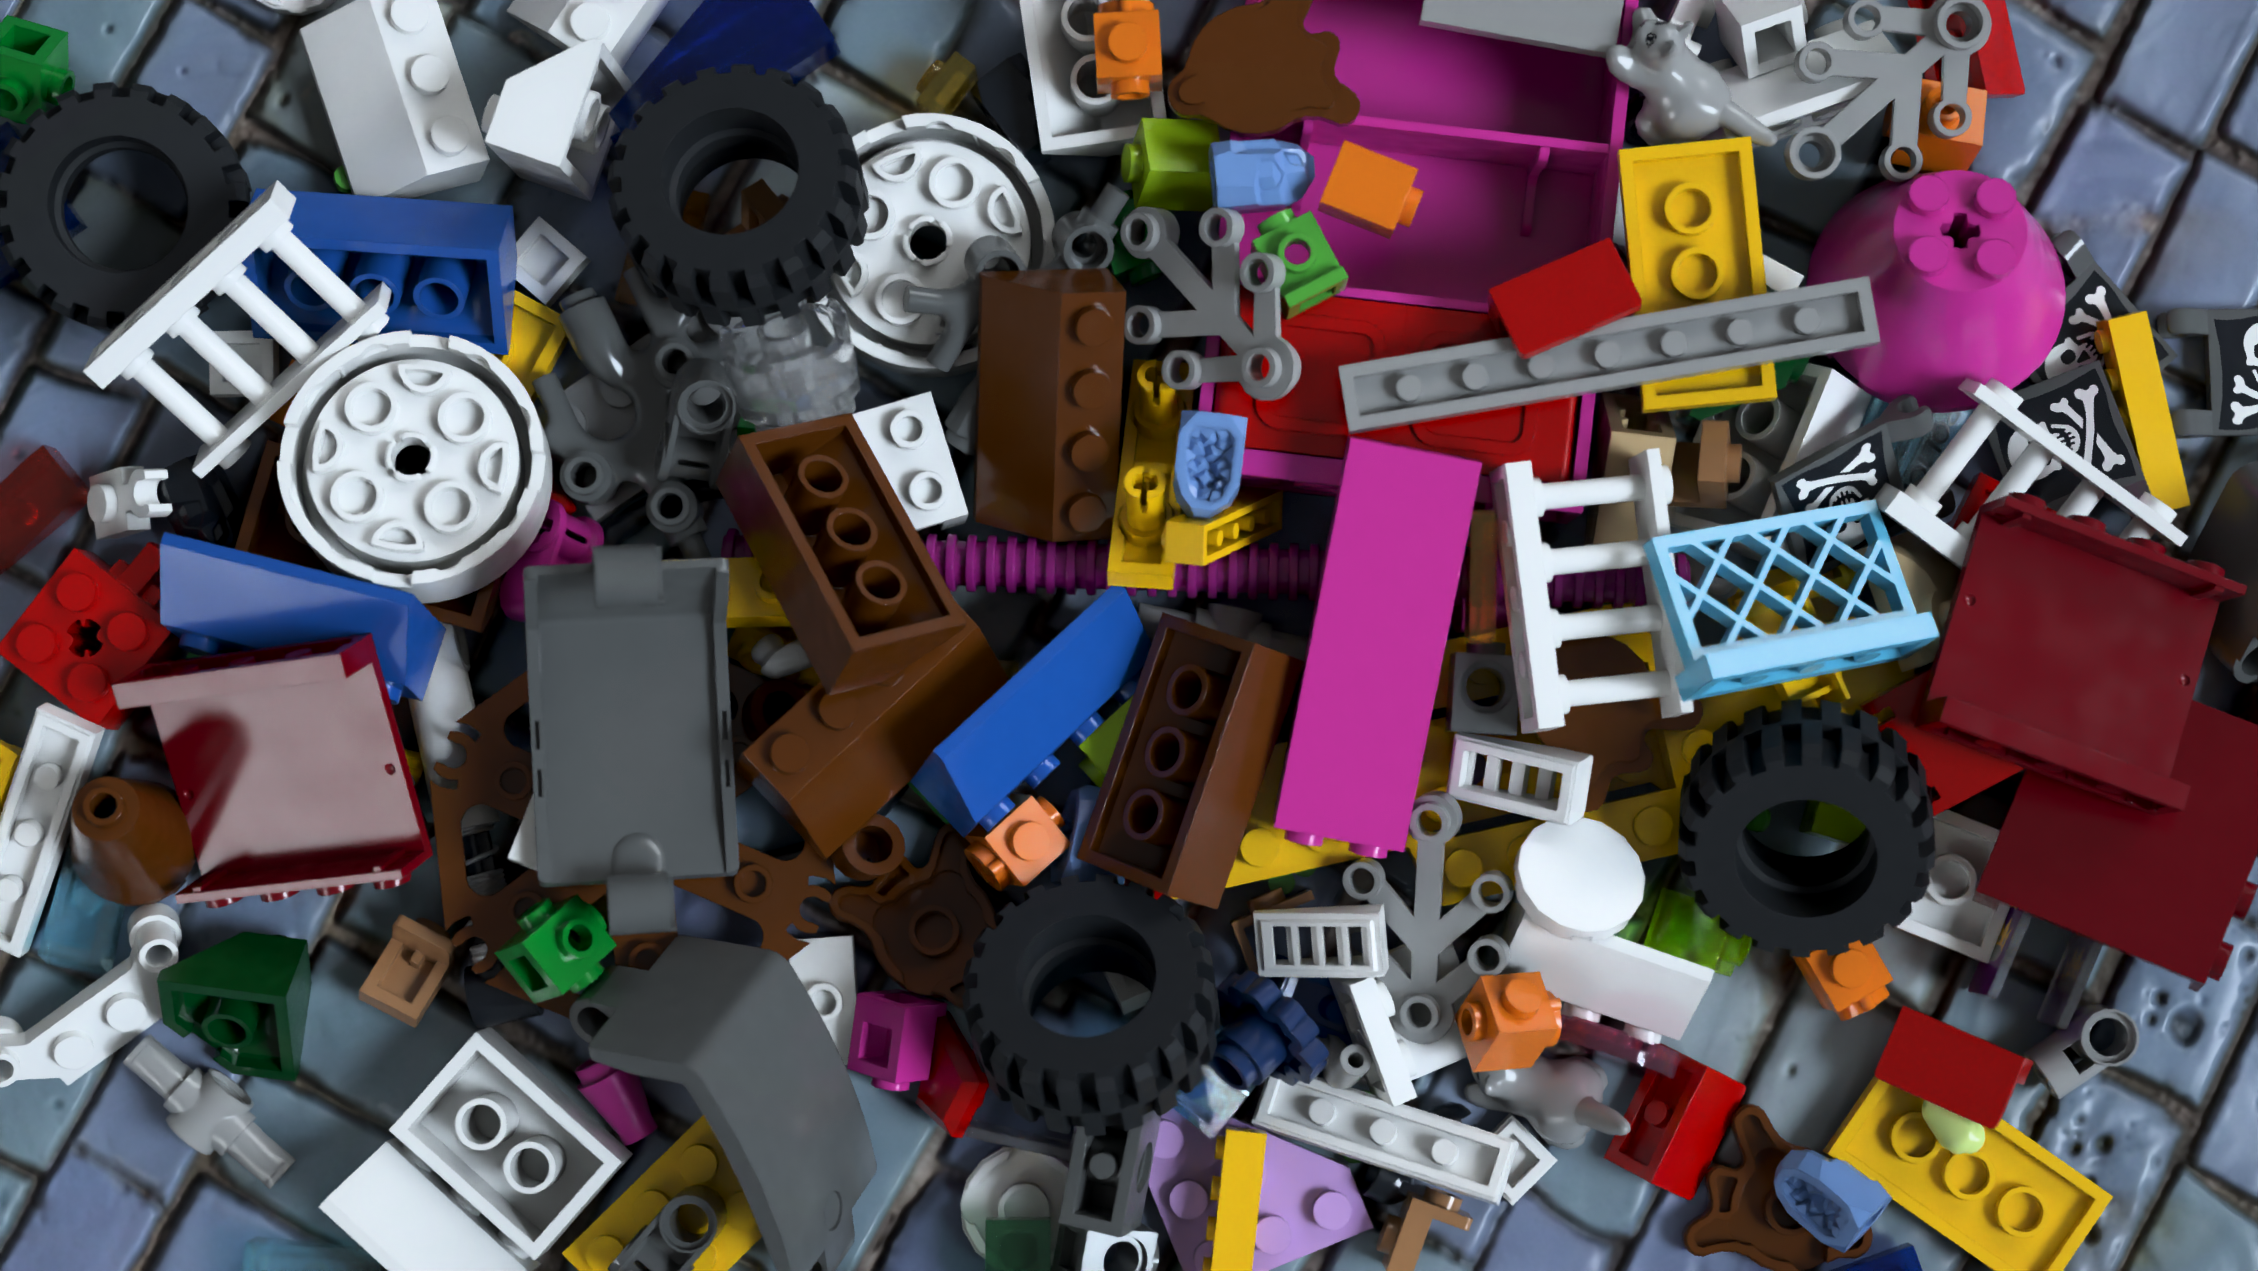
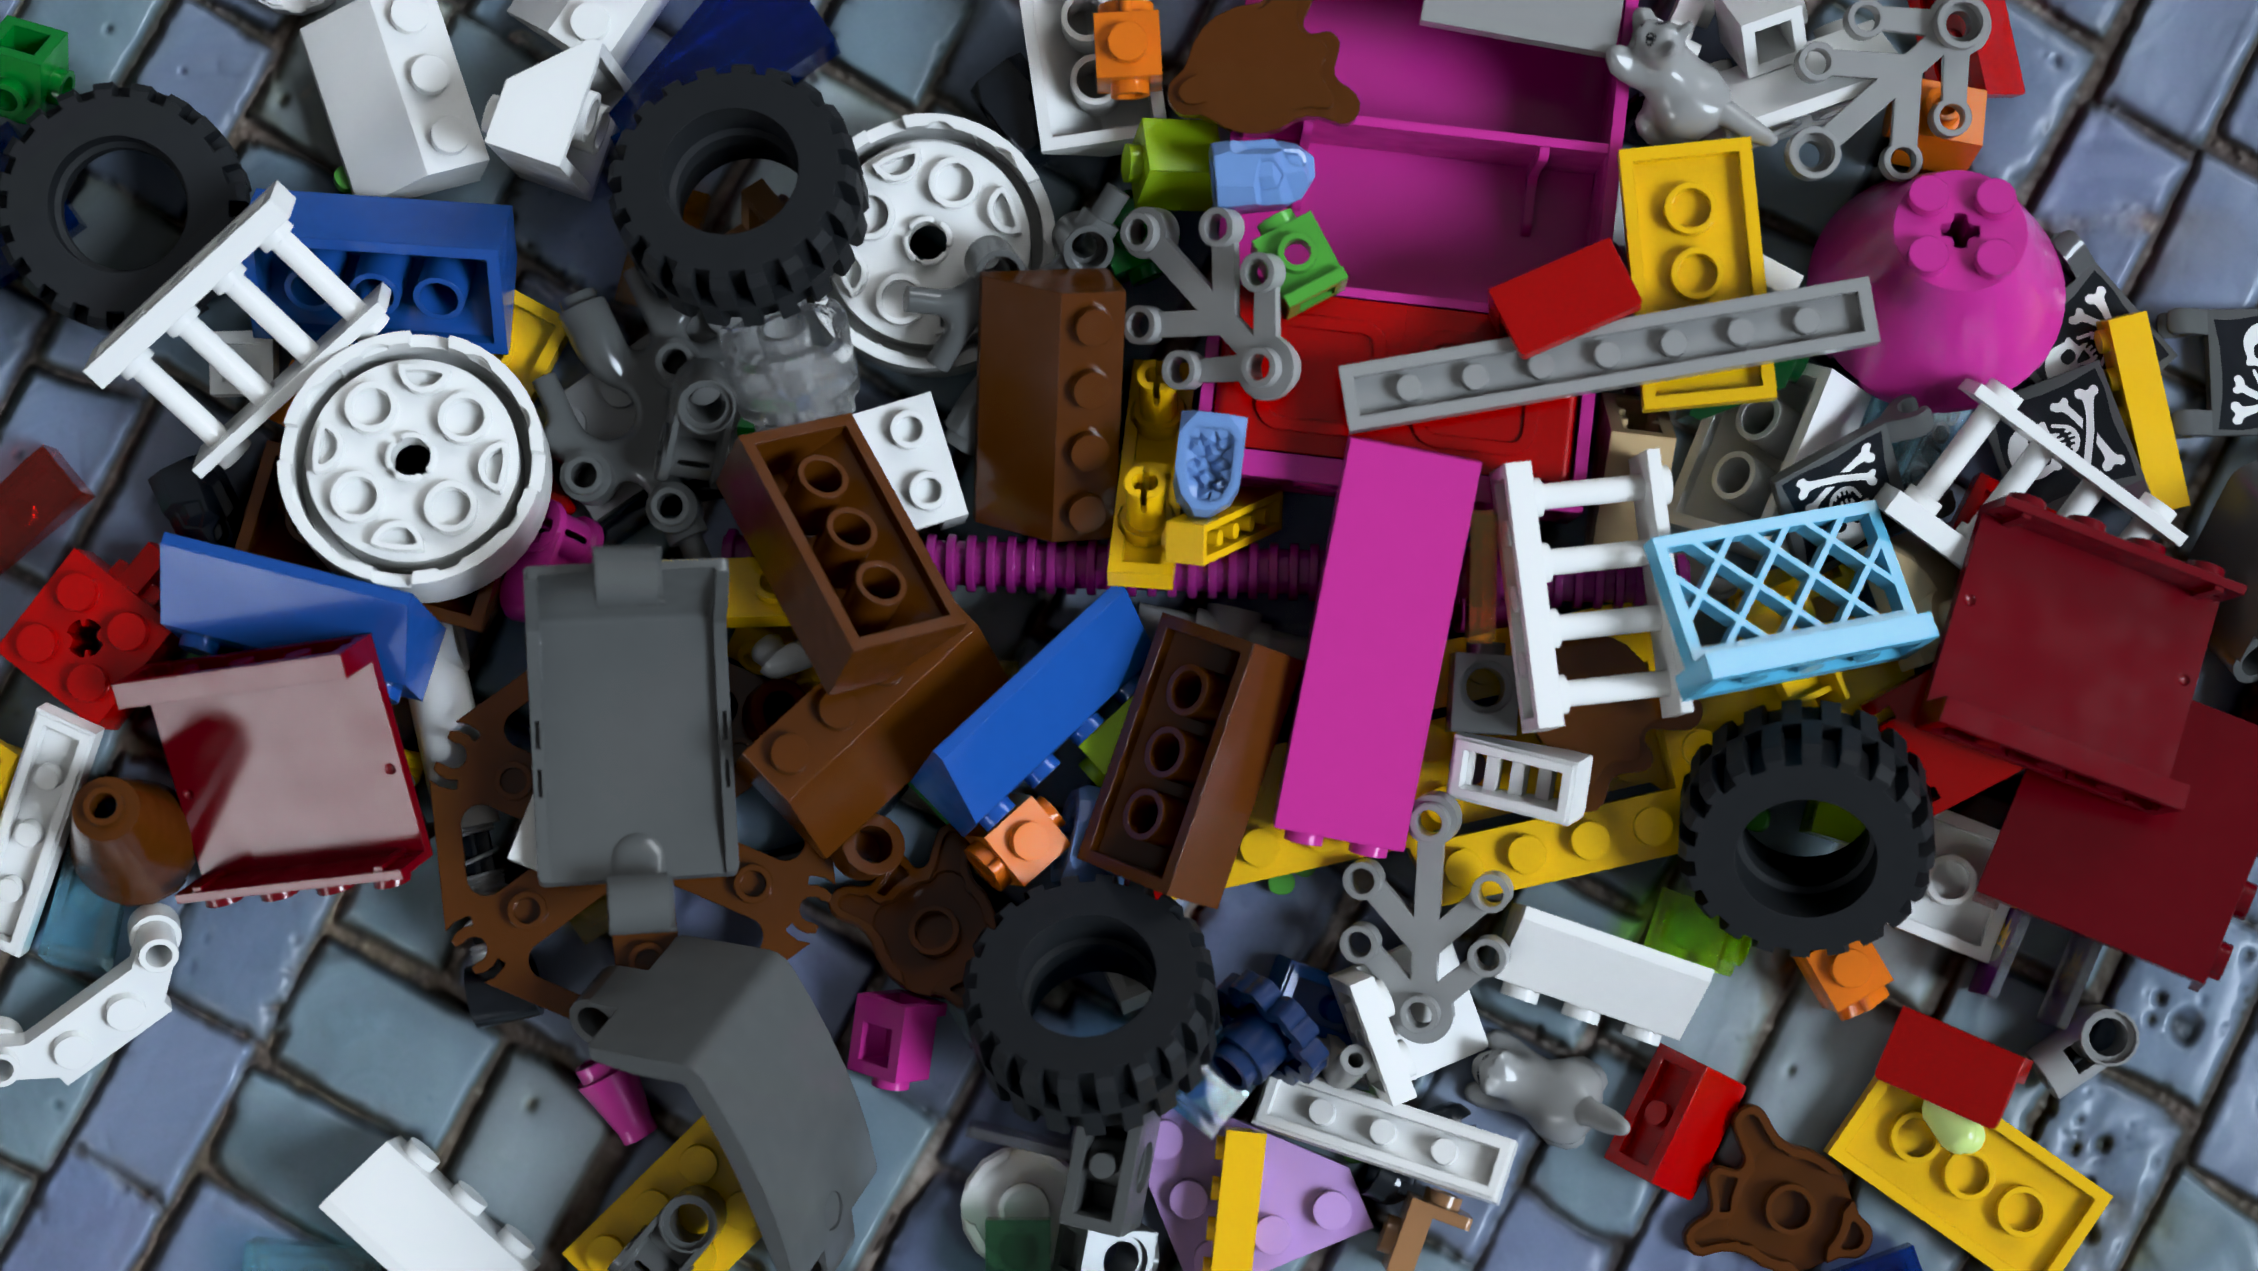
(125, 501): white plate -> none
(209, 1111): light grey pin -> none
(244, 1001): dark green slope -> none
(410, 970): medium nougat bracket -> none
(510, 1142): white brick -> none
(547, 262): white plate -> none
(557, 948): green brick -> none
(830, 979): white plate -> none
(946, 85): clear yellow plate -> none
(955, 1080): red piece -> none
(1270, 900): medium nougat bracket -> none
(1370, 191): orange brick -> none
(1374, 942): white slope -> none
(1508, 1021): orange brick -> none
(1530, 1161): white tile -> none
(1578, 879): white tile -> none
(1618, 1047): clear pink tile -> none
(1706, 468): medium nougat bracket -> none
(1829, 1197): medium blue rock -> none

